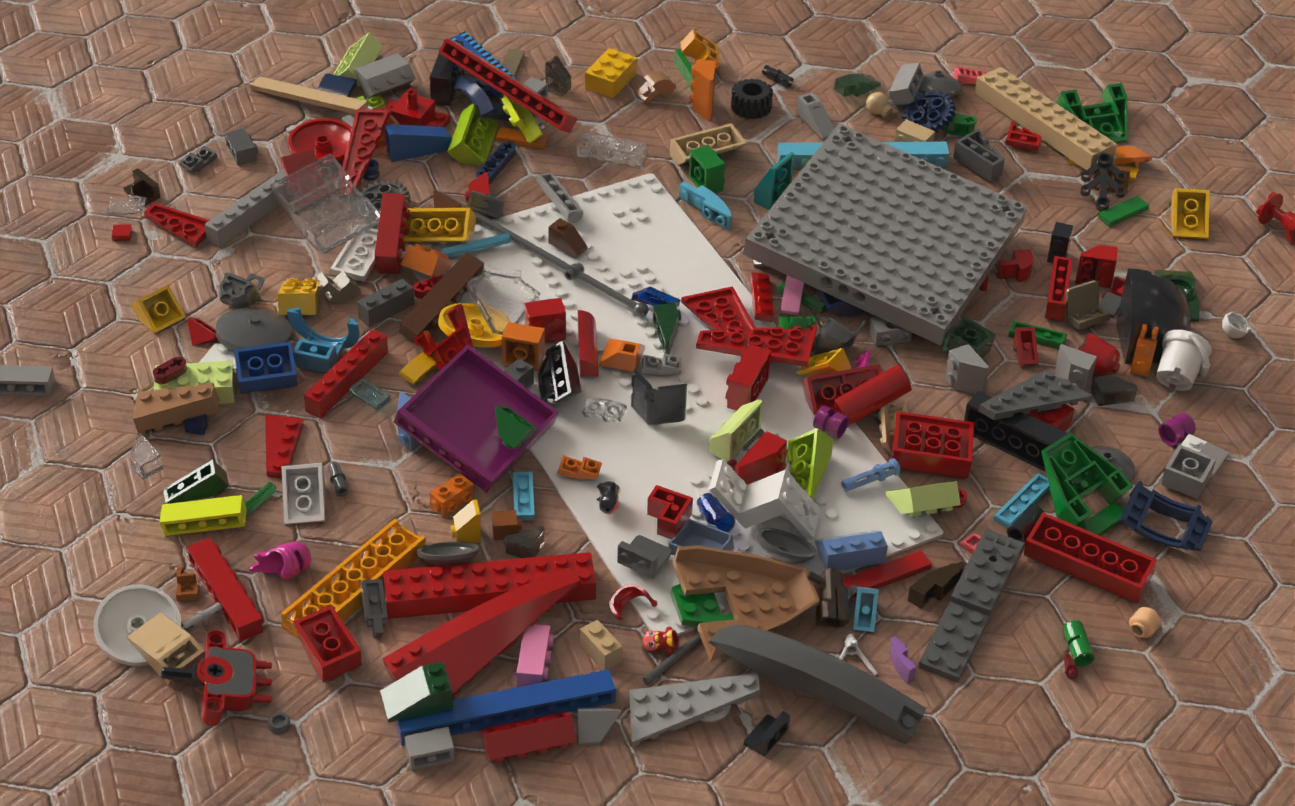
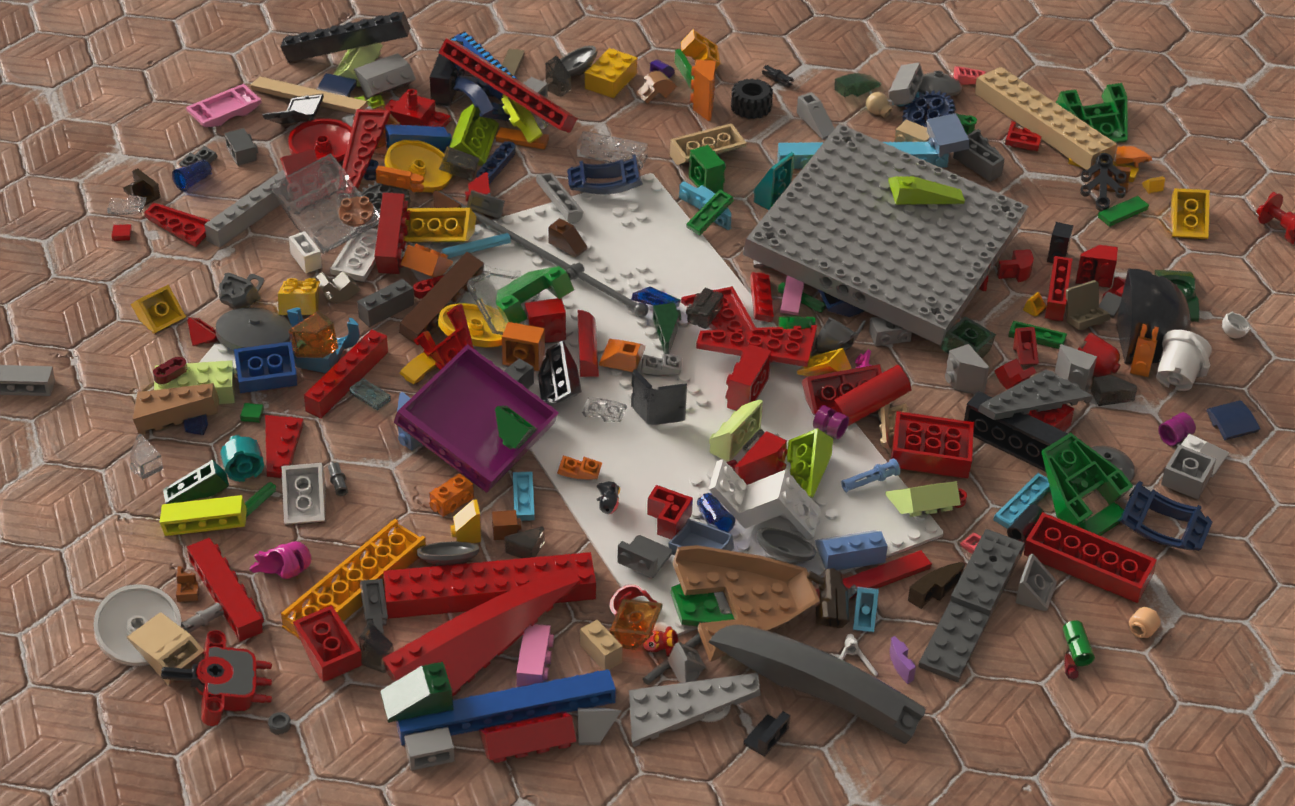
(190, 175): none -> clear blue plant
(224, 106): none -> bright pink slope
(242, 458): none -> teal brick
(252, 412): none -> green tile
(299, 110): none -> black piece
(305, 252): none -> white brick
(314, 337): none -> clear orange slope
(345, 37): none -> black brick
(356, 211): none -> nougat dish
(374, 647): none -> clear smoke slope
(399, 178): none -> orange hinge
(421, 160): none -> yellow dish
(459, 163): none -> clear smoke brick
(528, 285): none -> green wedge
(579, 60): none -> dark grey dish
(627, 169): none -> dark blue wedge
(635, 622): none -> clear orange slope
(658, 65): none -> dark purple brick
(685, 663): none -> light grey slope
(704, 308): none -> clear smoke brick
(710, 212): none -> green tile
(921, 191): none -> lime wedge
(947, 134): none -> sand blue container
(1013, 374): none -> red brick
(1034, 305): none -> yellow slope
(1035, 585): none -> light grey slope
(1154, 184): none -> yellow slope
(1233, 419): none -> dark blue slope

